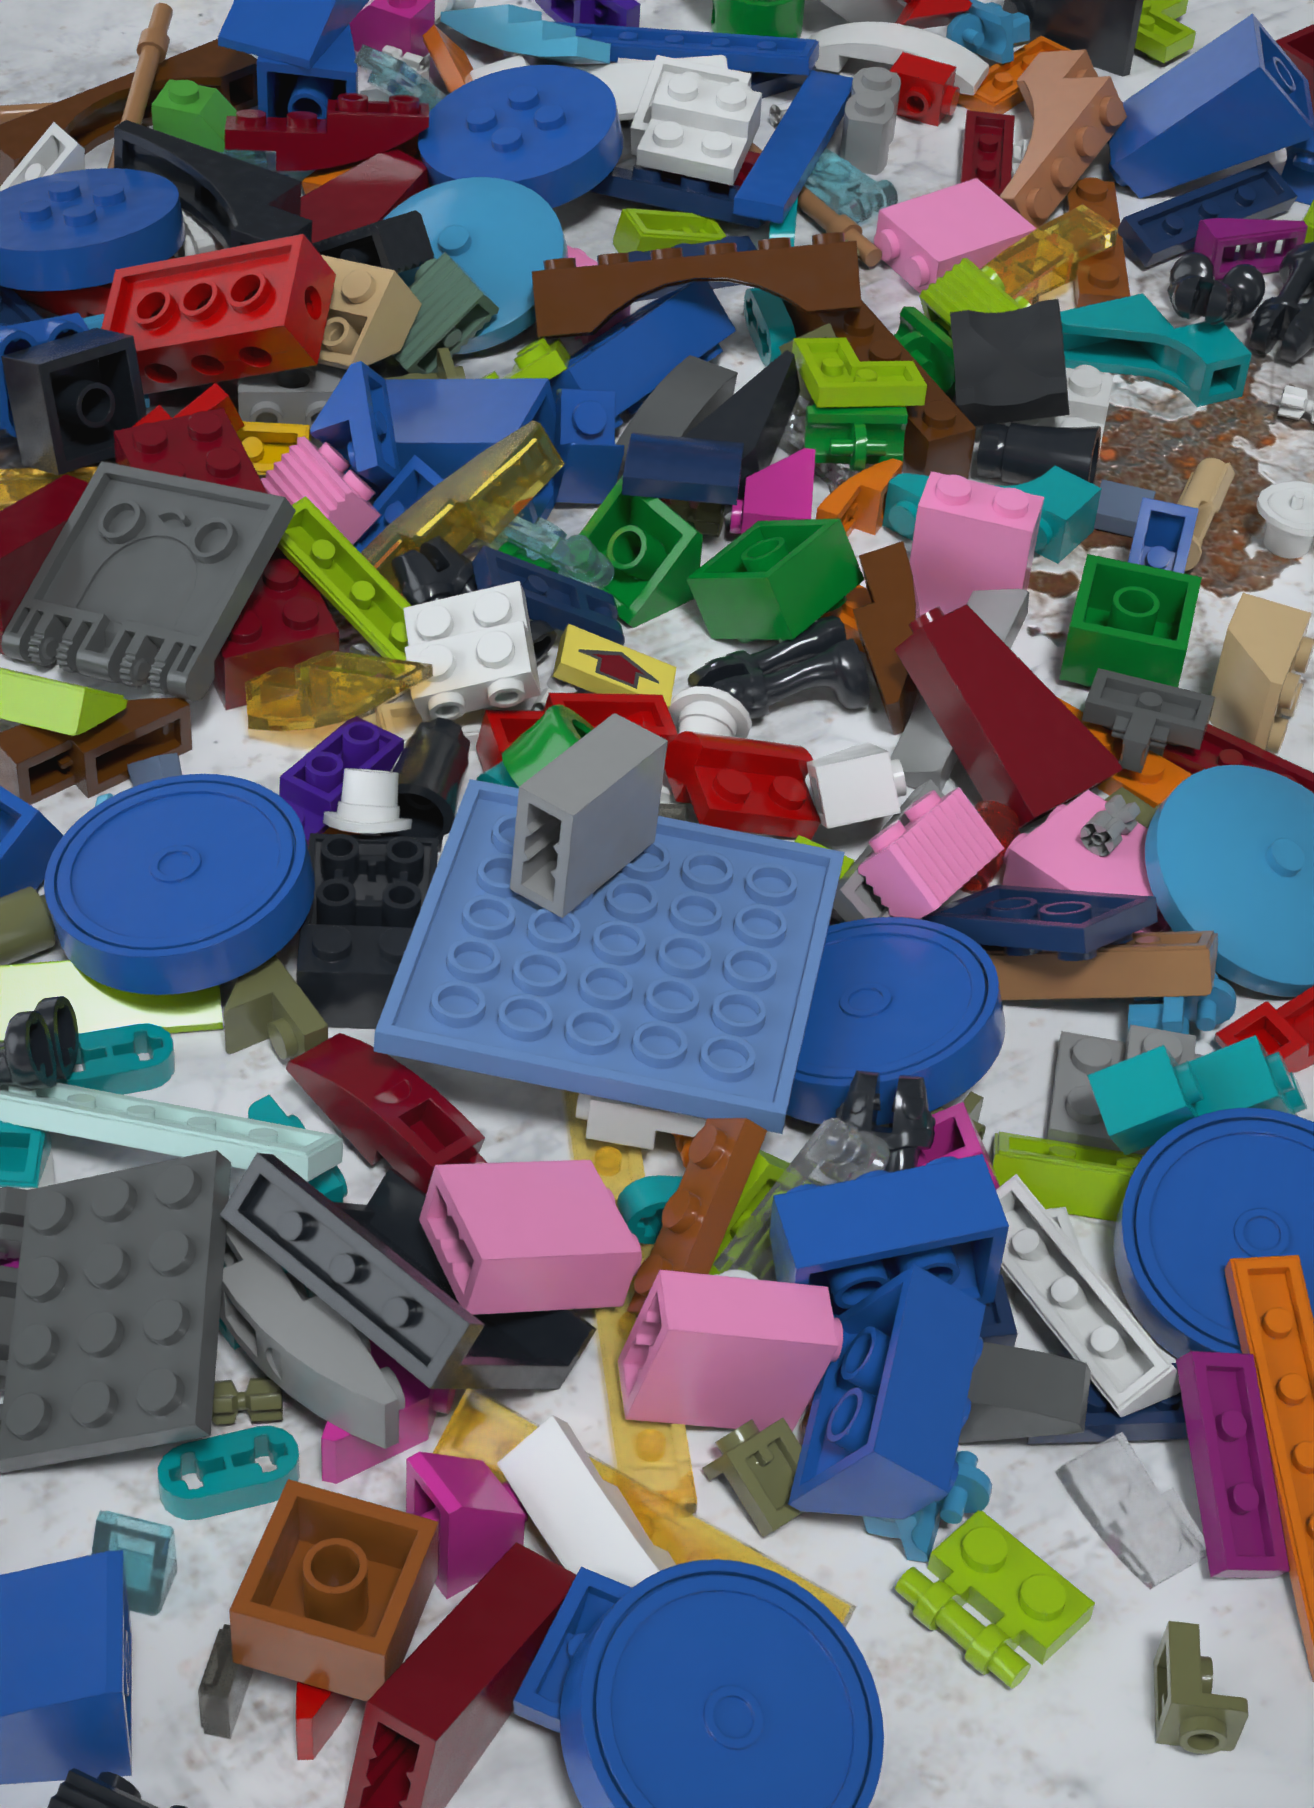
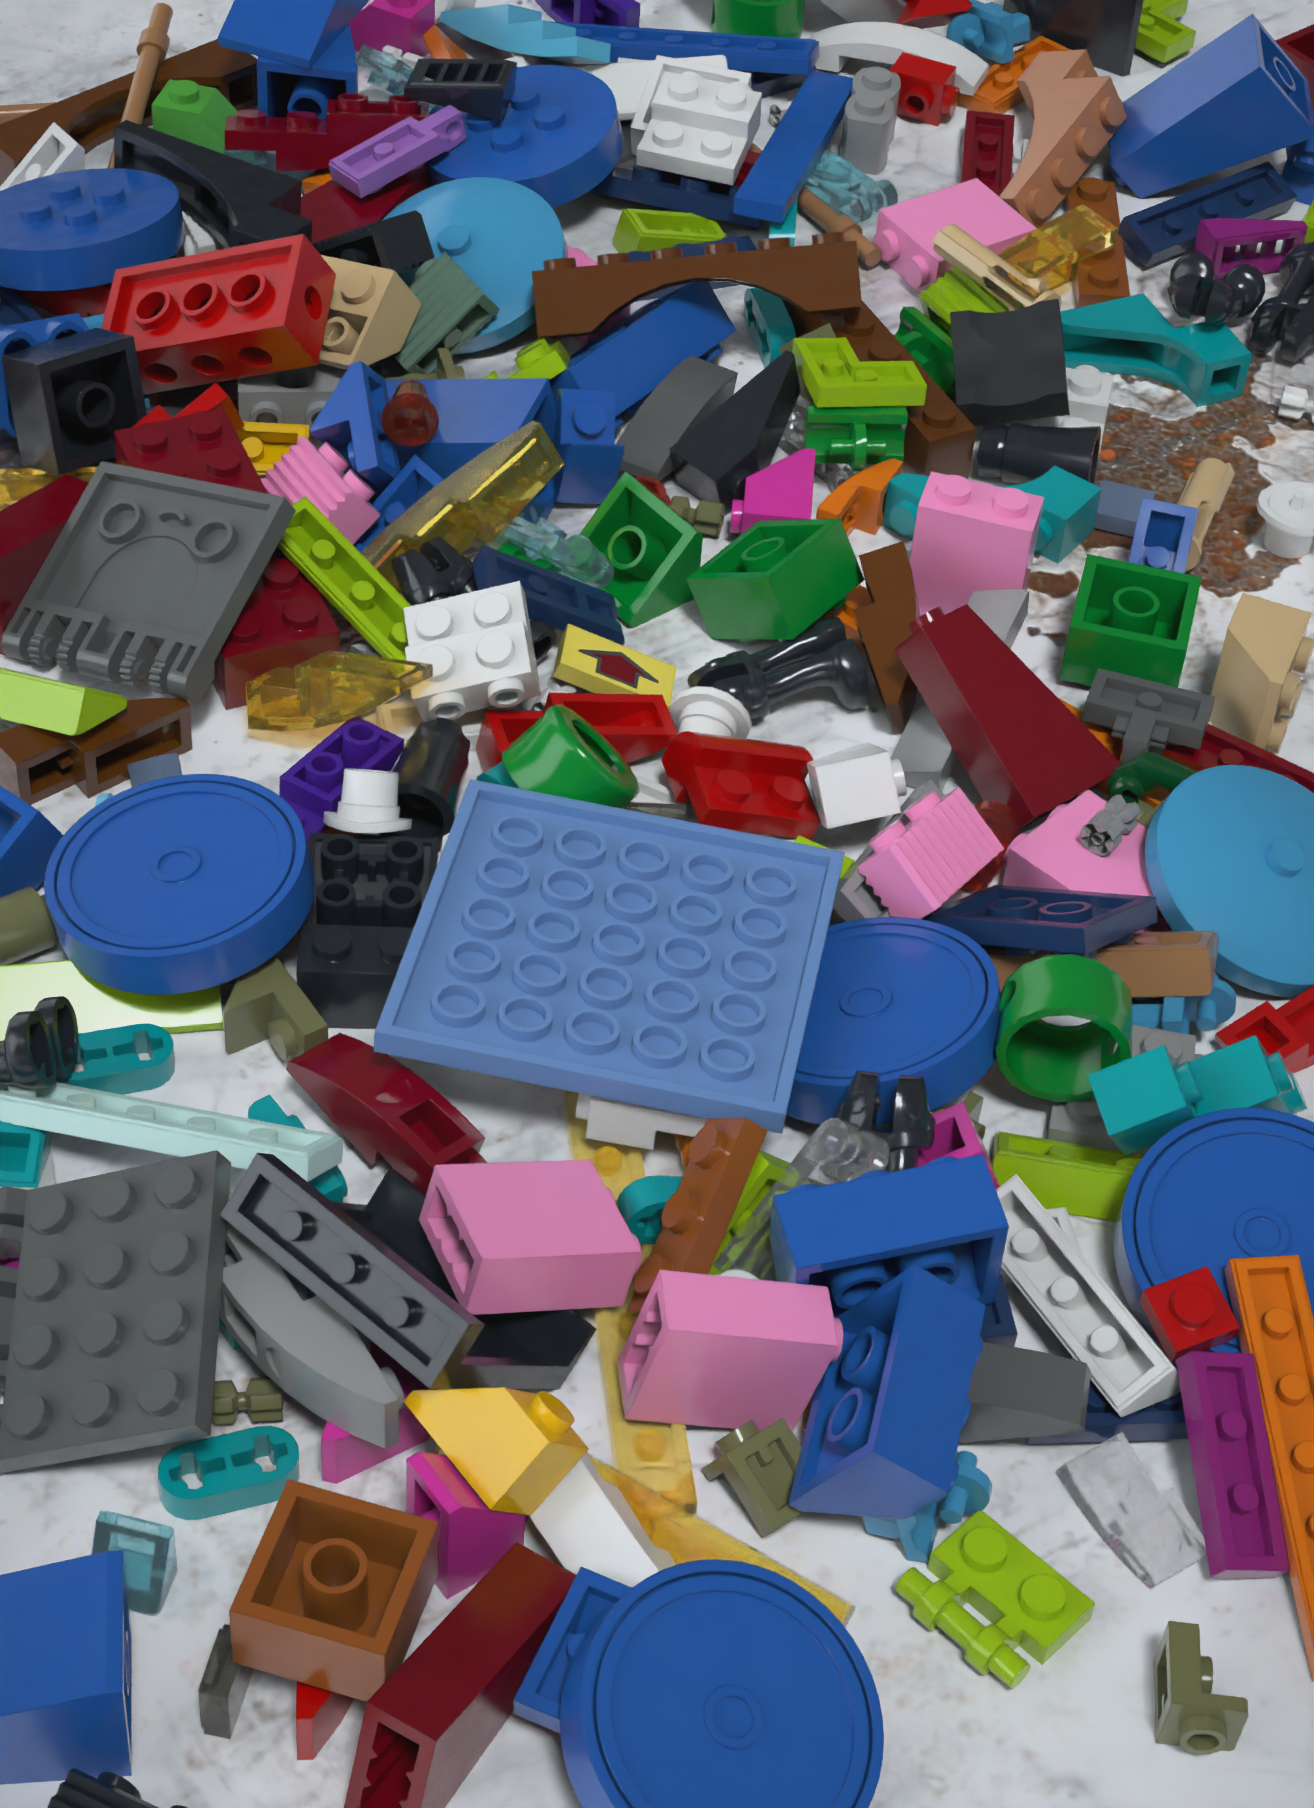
(397, 151): none -> medium lavender hinge
(410, 415): none -> clear red cone
(468, 85): none -> black slope
(502, 1441): none -> yellow slope
(587, 814): light grey brick -> none
(683, 468): dark blue slope -> none
(988, 268): none -> tan piece
(1052, 1058): none -> green piece
(1145, 774): none -> dark green arm
(1189, 1314): none -> red plate

